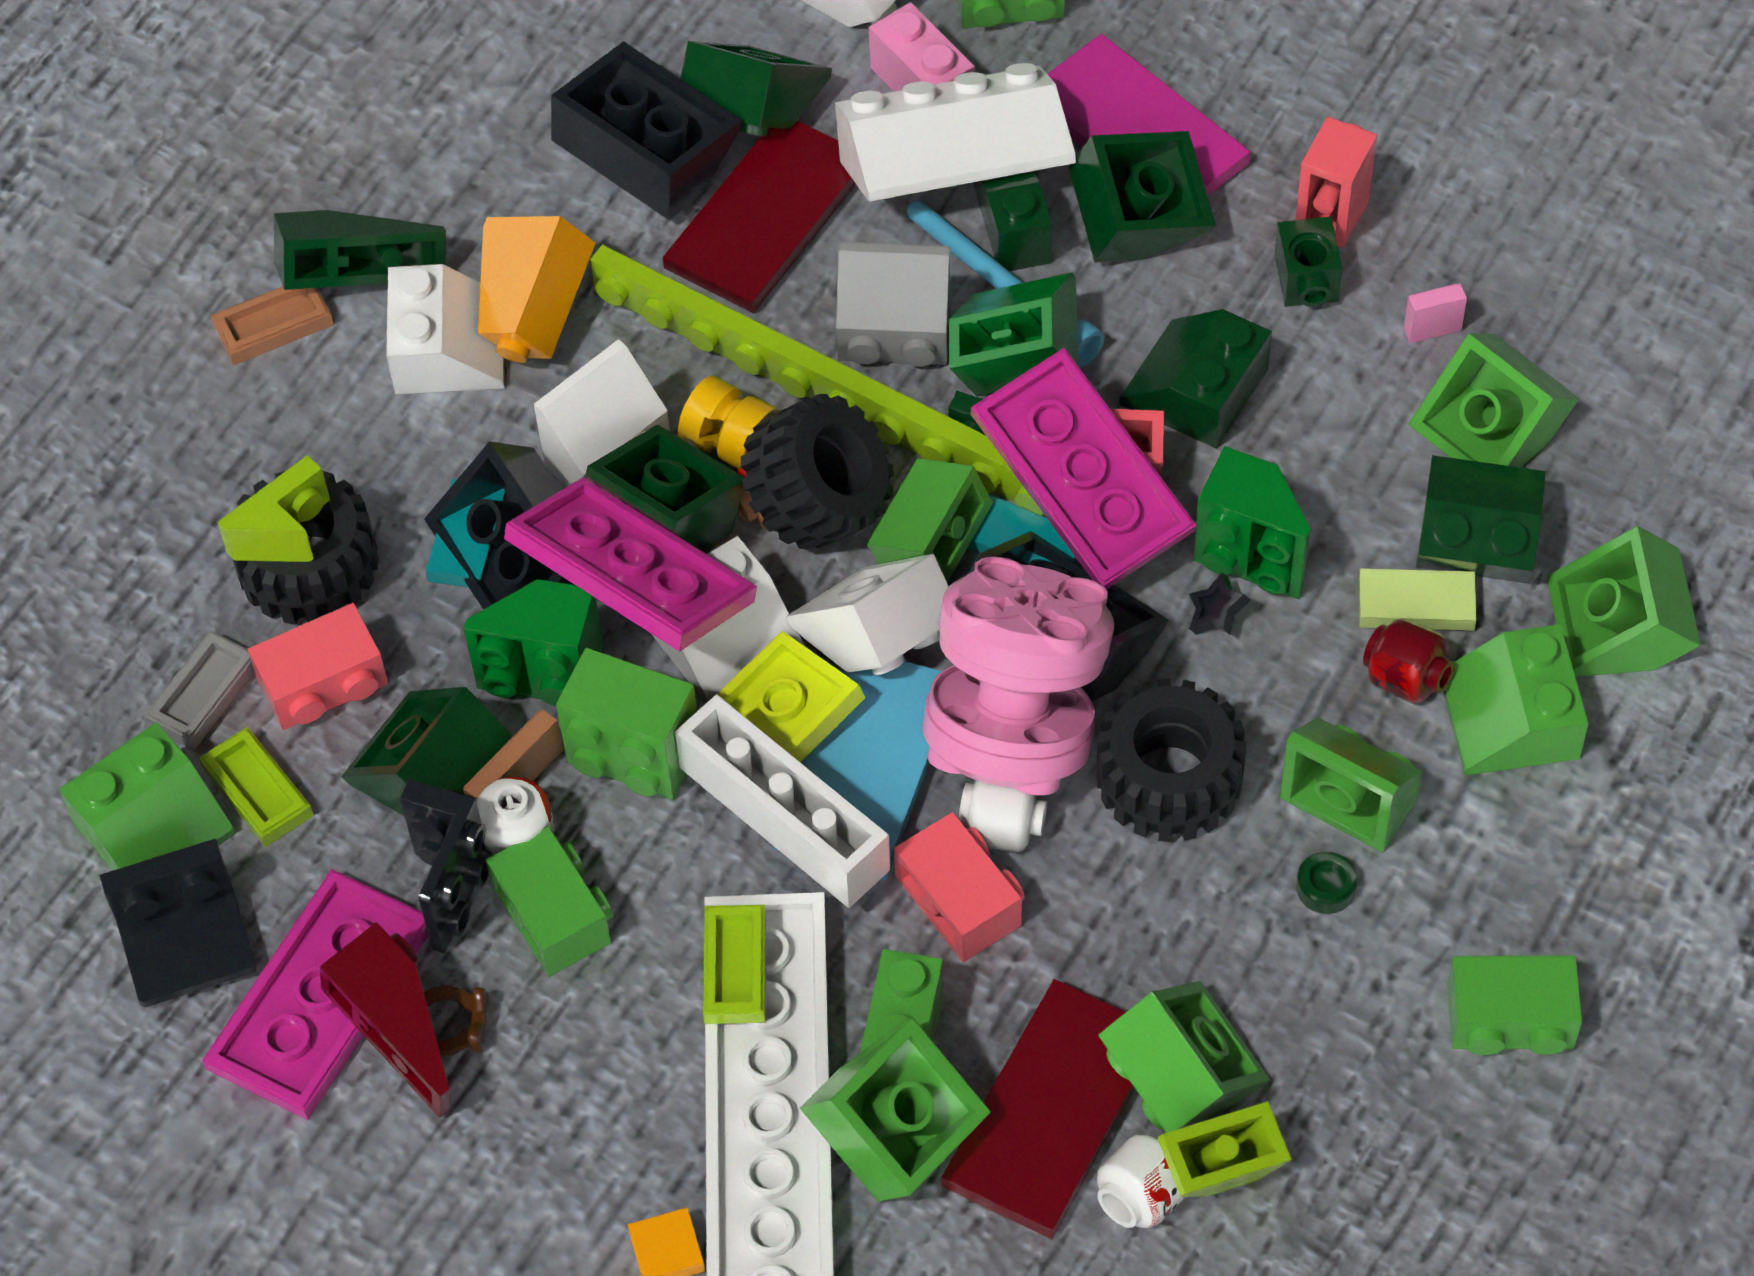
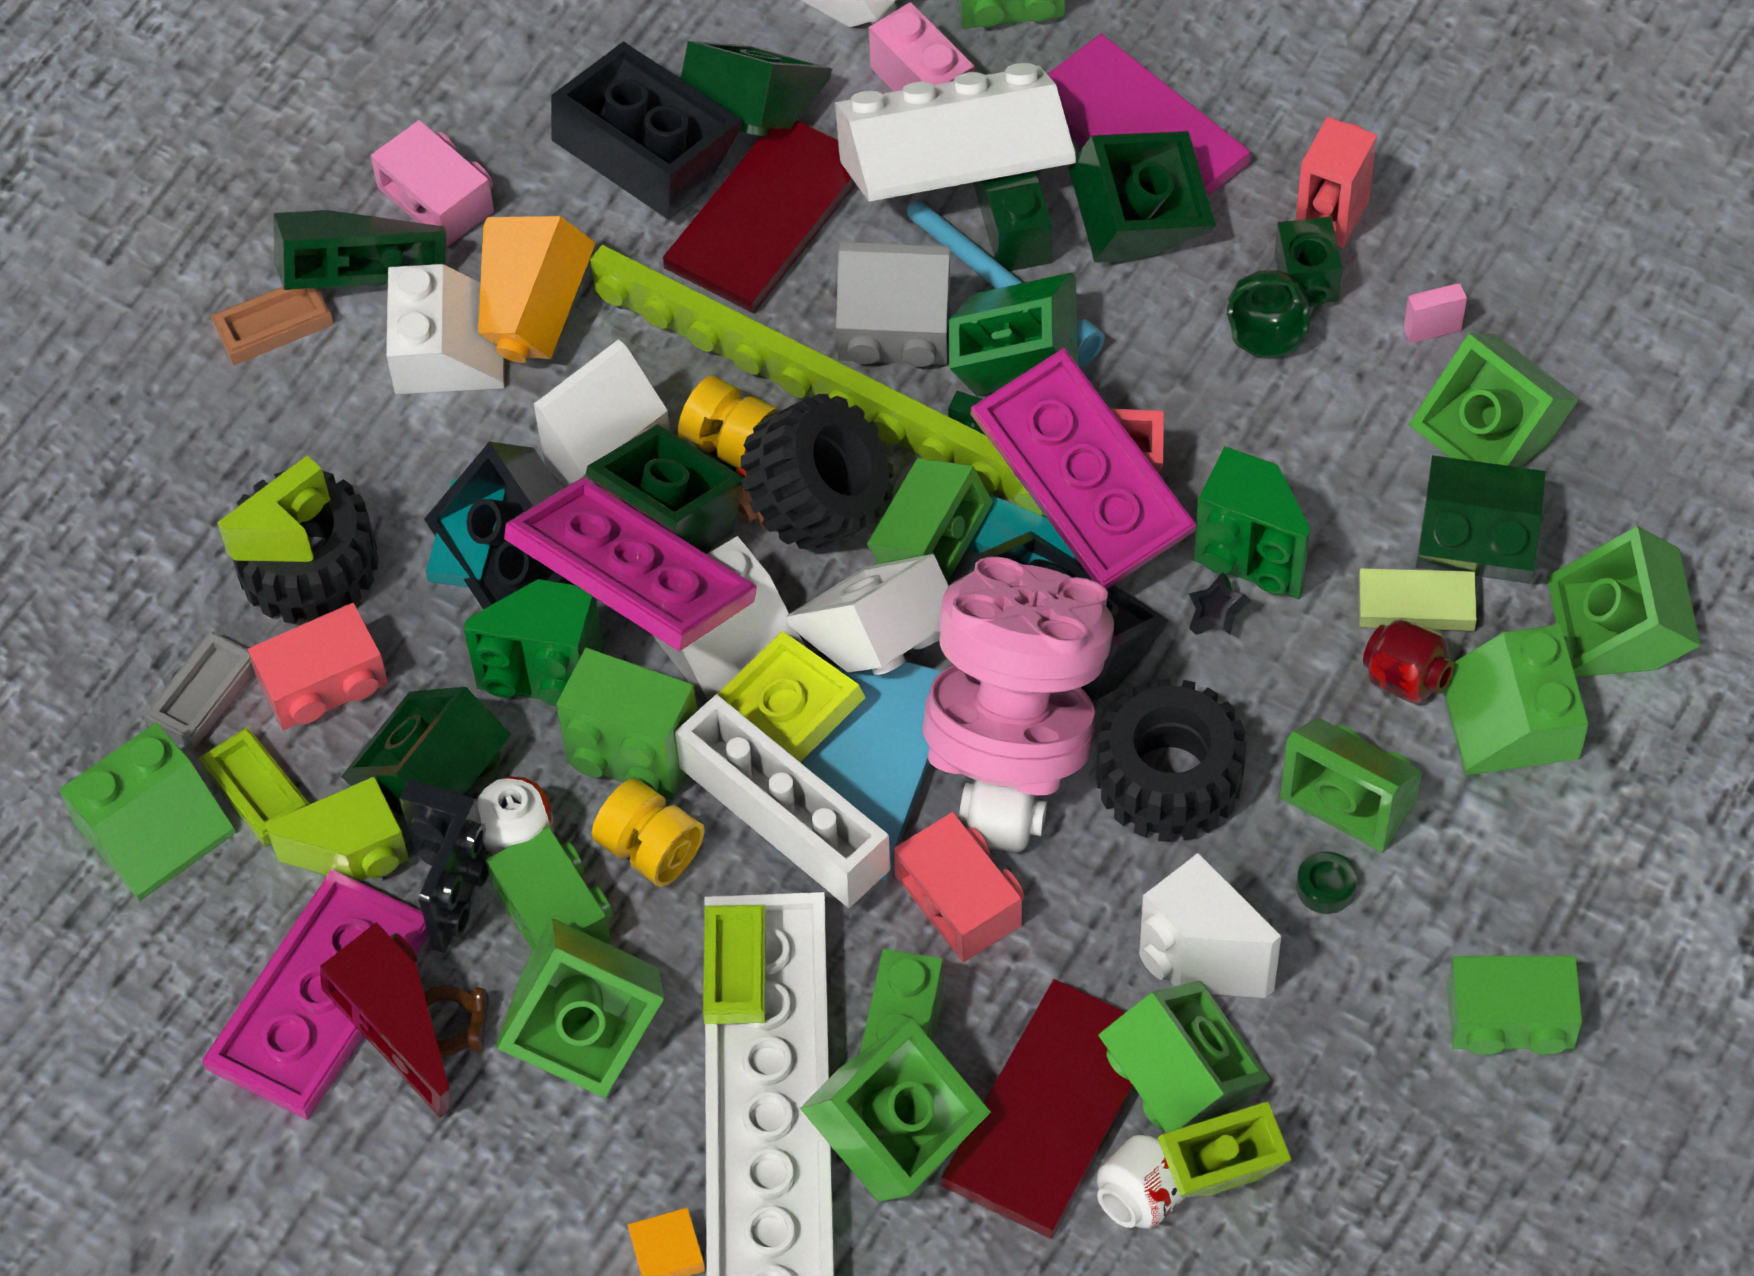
(179, 923): black bracket -> none
(341, 833): none -> lime slope
(433, 181): none -> bright pink brick
(523, 755): nougat tile -> none
(580, 1008): none -> bright green slope
(642, 828): none -> yellow wheel
(1201, 373): dark green slope -> none
(1207, 933): none -> white slope
(1268, 314): none -> dark green hair

